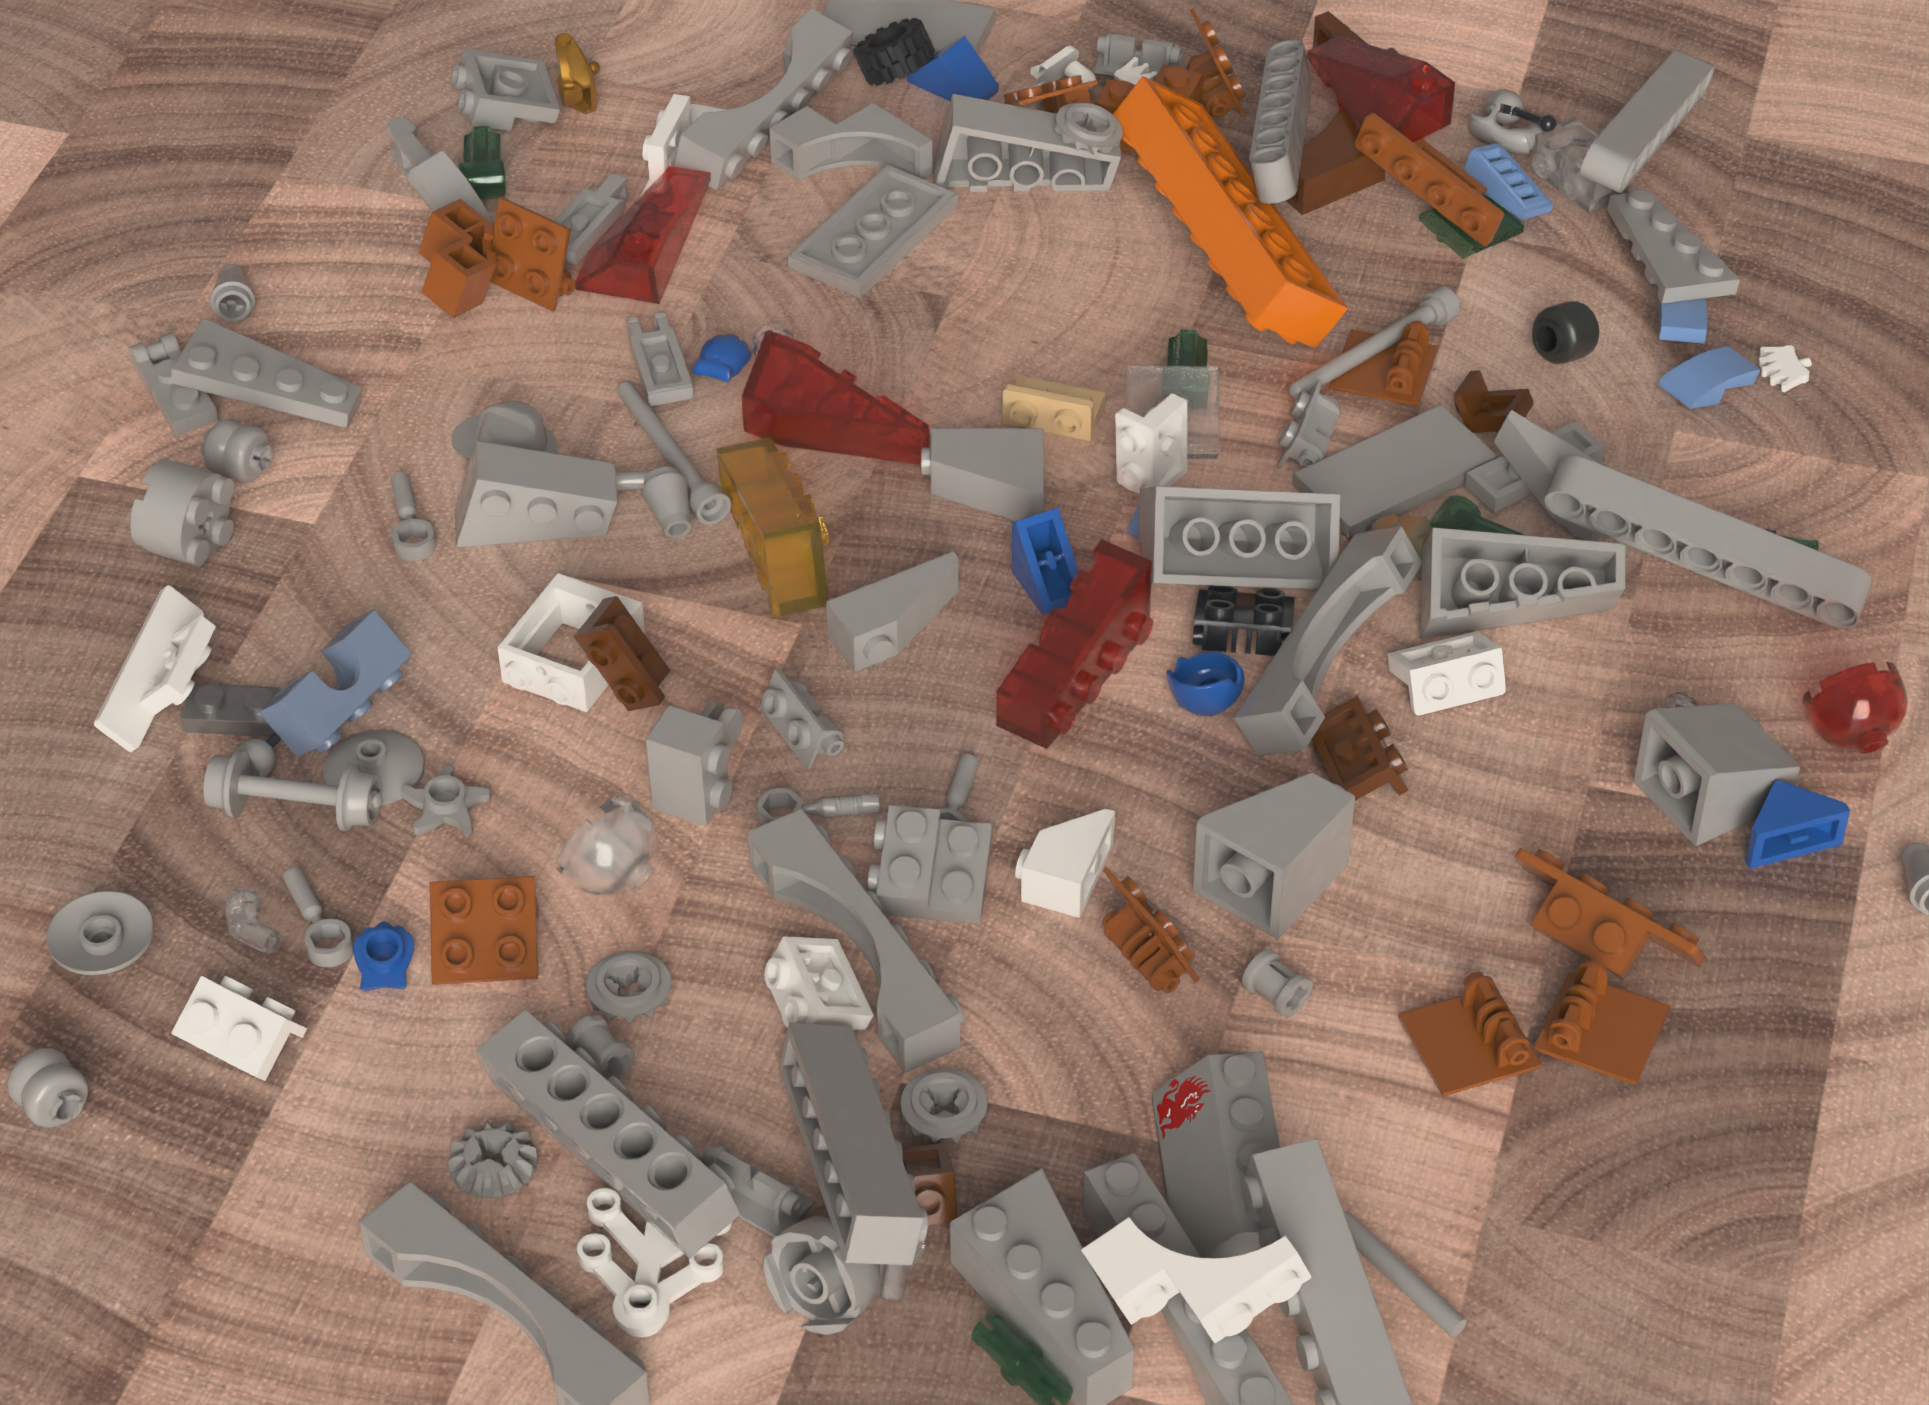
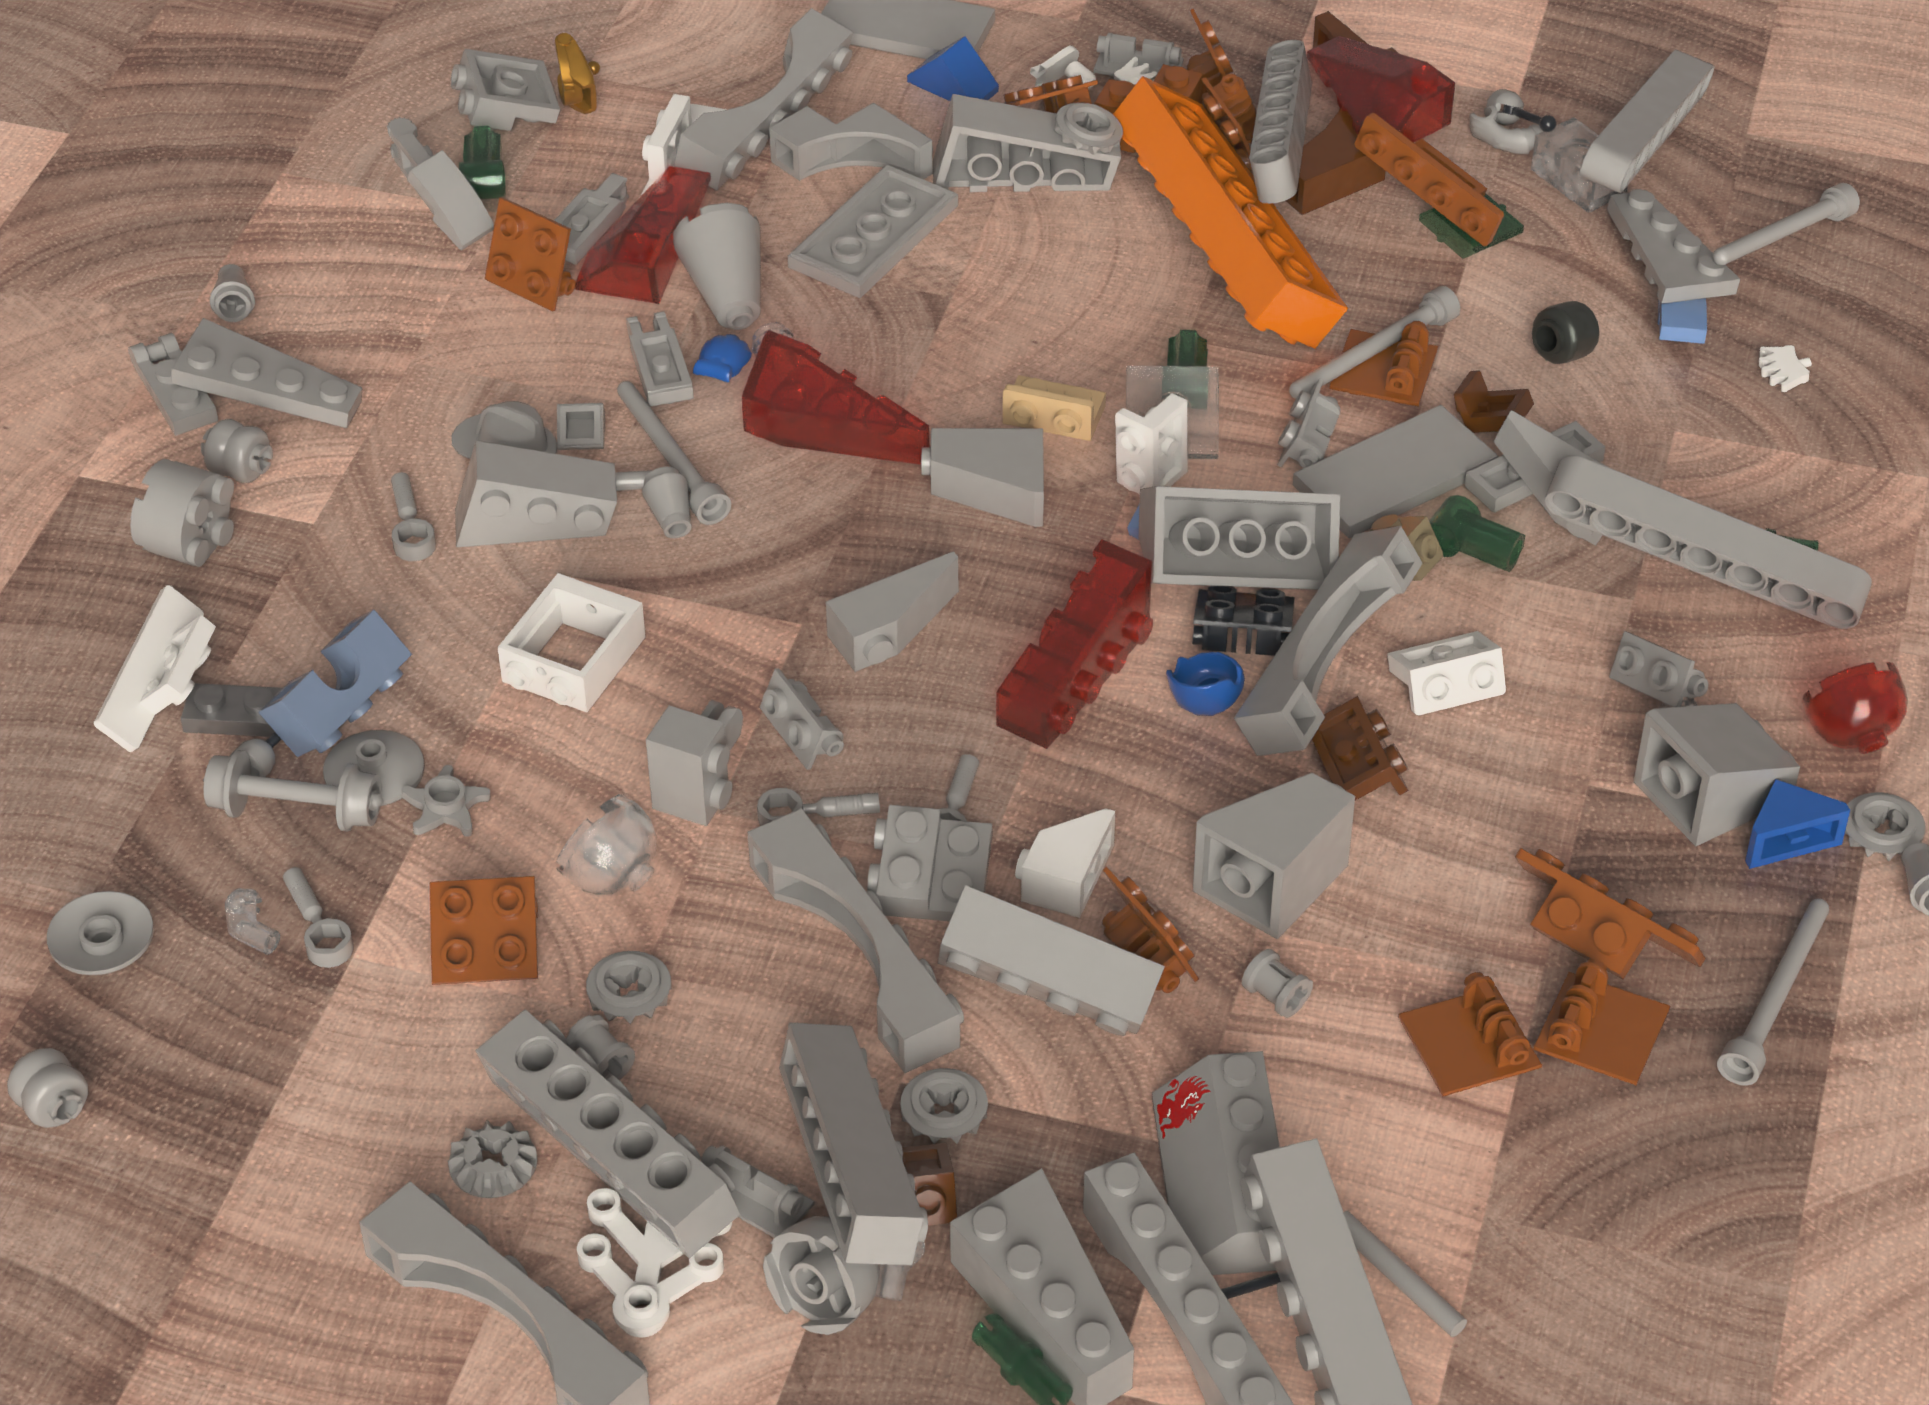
(236, 1028): white bracket -> none
(383, 956): blue animal -> none
(460, 257): dark orange brick -> none
(580, 426): none -> light grey slope
(623, 655): reddish brown bracket -> none
(724, 261): none -> light grey cone
(776, 524): clear yellow wedge -> none
(816, 984): white bracket -> none
(894, 51): black tyre -> none
(1043, 559): blue slope -> none
(1049, 962): none -> light grey wedge
(1218, 1290): white arch -> none
(1236, 111): none -> dark orange hinge
(1507, 182): medium blue slope -> none
(1513, 579): light grey wedge -> none
(1657, 671): none -> light grey hinge
(1706, 376): medium blue slope -> none
(1744, 1056): none -> light grey piece
(1835, 204): none -> light grey piece
(1873, 809): none -> light grey gear

